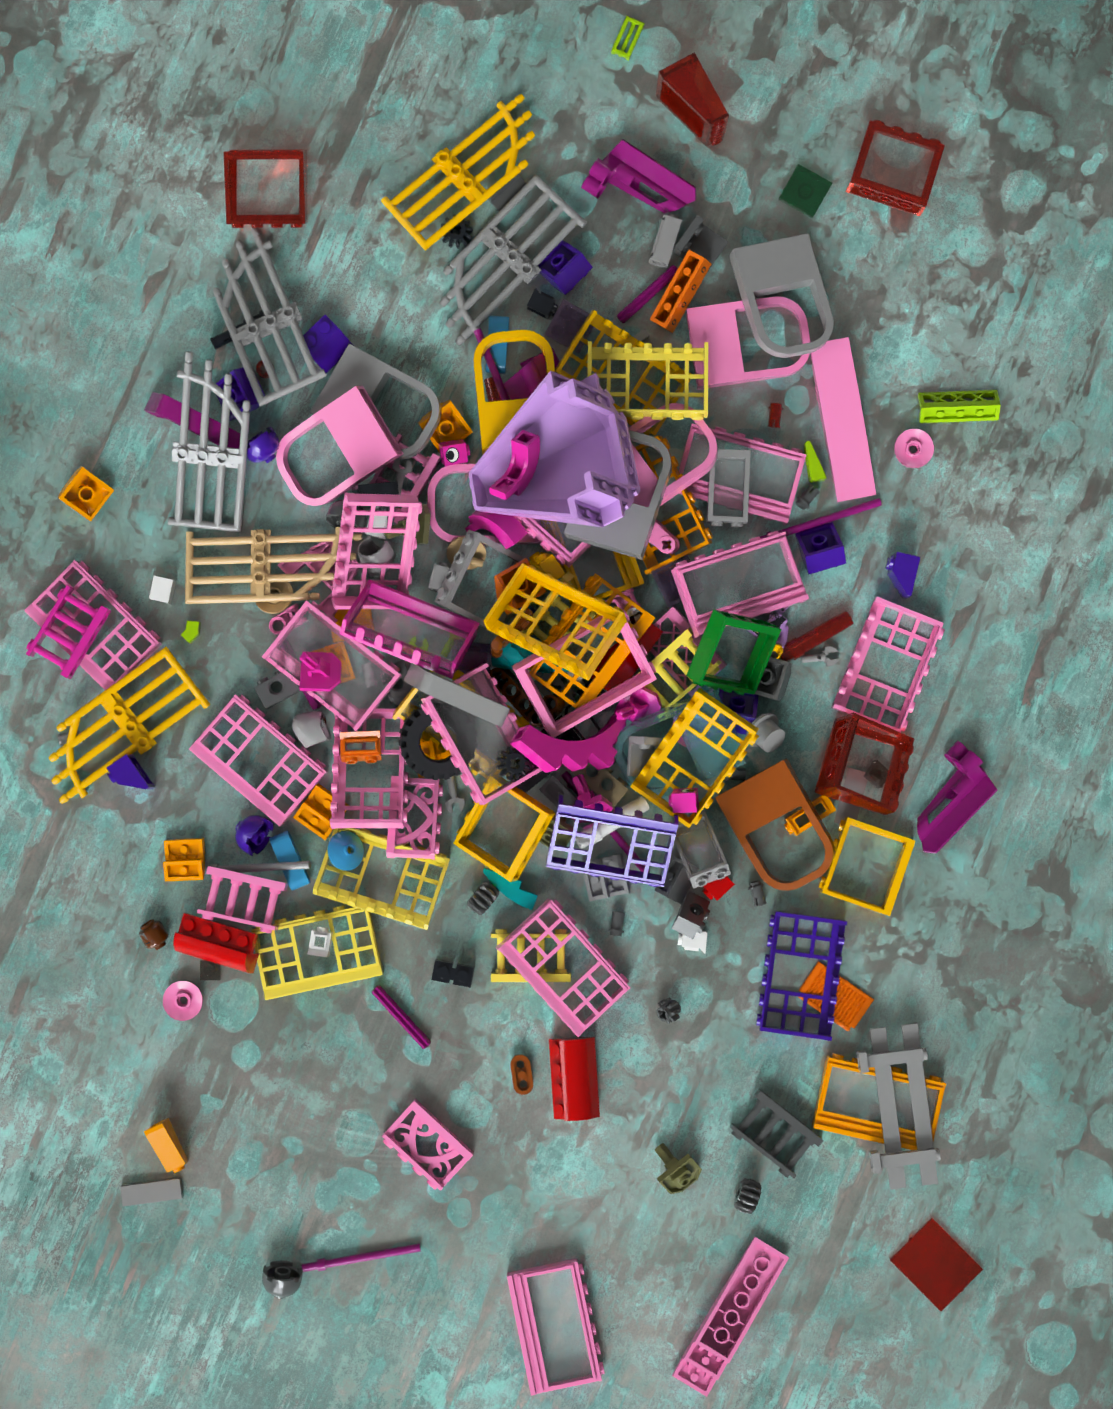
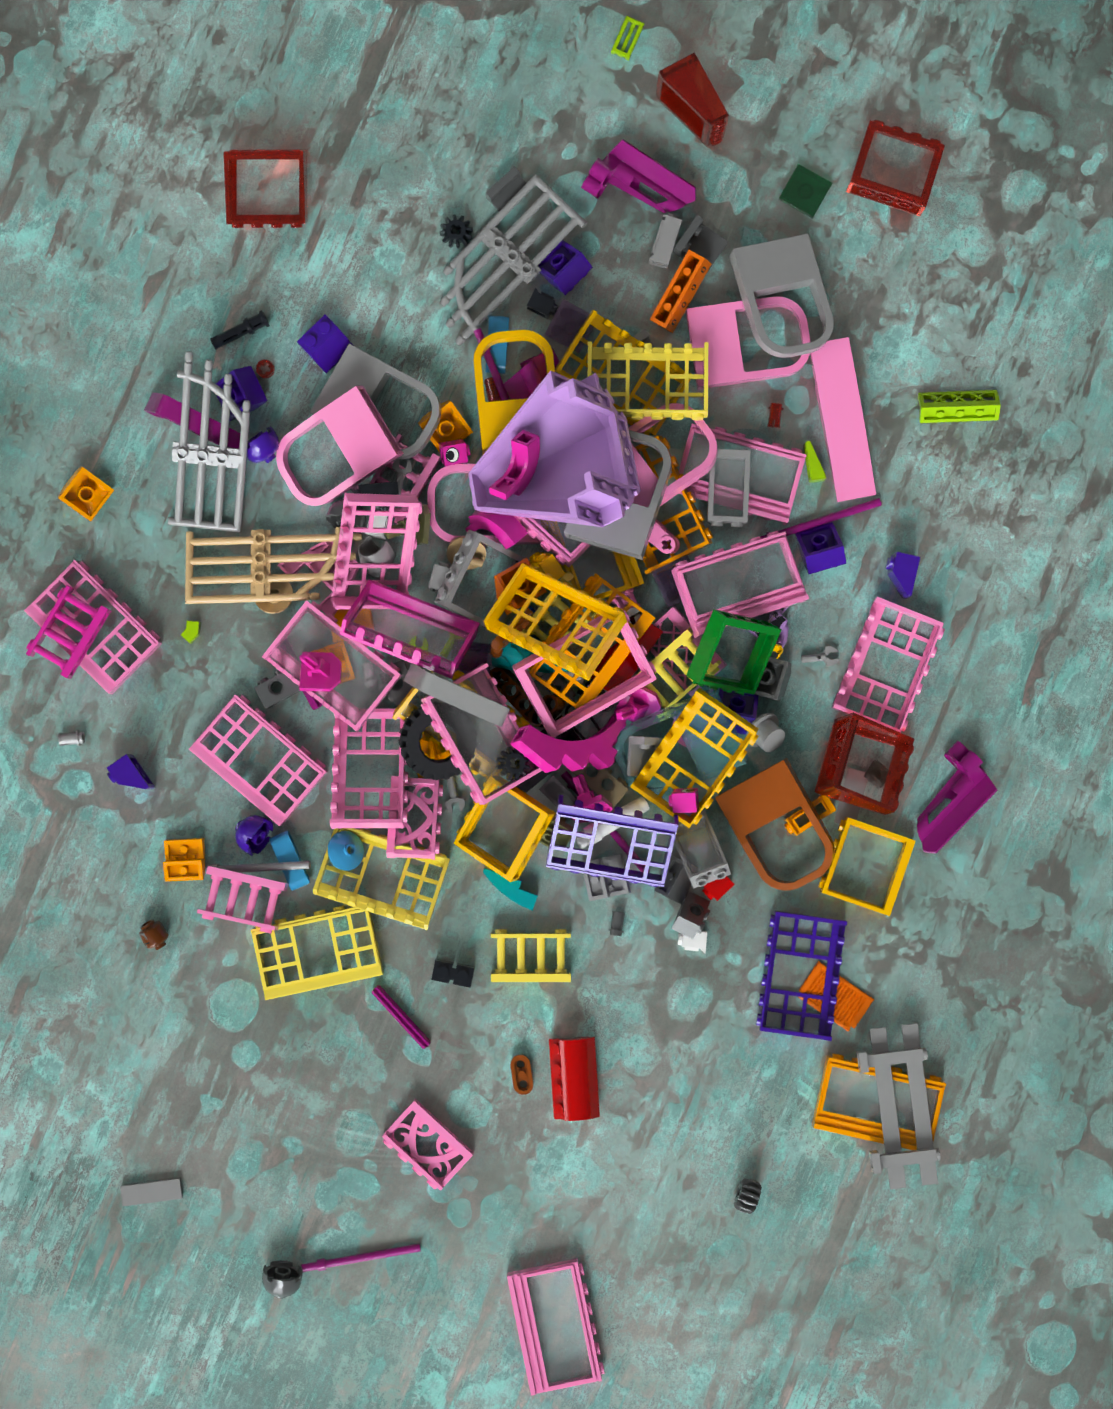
(126, 720): yellow piece -> none
(162, 589): white panel -> none
(167, 1145): light orange slope -> none
(173, 1005): bright pink dish -> none
(209, 970): clear smoke plate -> none
(216, 943): red brick -> none
(269, 324): light grey piece -> none
(284, 617): bright pink piece -> none
(310, 728): light grey piece -> none
(316, 812): light orange slope -> none
(320, 942): white window -> none
(360, 746): orange window -> none
(460, 176): yellow piece -> none
(483, 898): dark grey gear -> none
(542, 988): bright pink window -> none
(647, 294): magenta axle -> none
(668, 1010): dark grey gear -> none
(679, 1173): olive piece -> none
(730, 1316): bright pink slope -> none
(739, 774): dark grey pin -> none
(757, 893): dark grey pin -> none
(794, 1126): dark grey fence -> none
(798, 646): clear red piece -> none
(807, 497): dark grey pin -> none
(918, 439): bright pink dish -> none
(936, 1264): clear red piece -> none

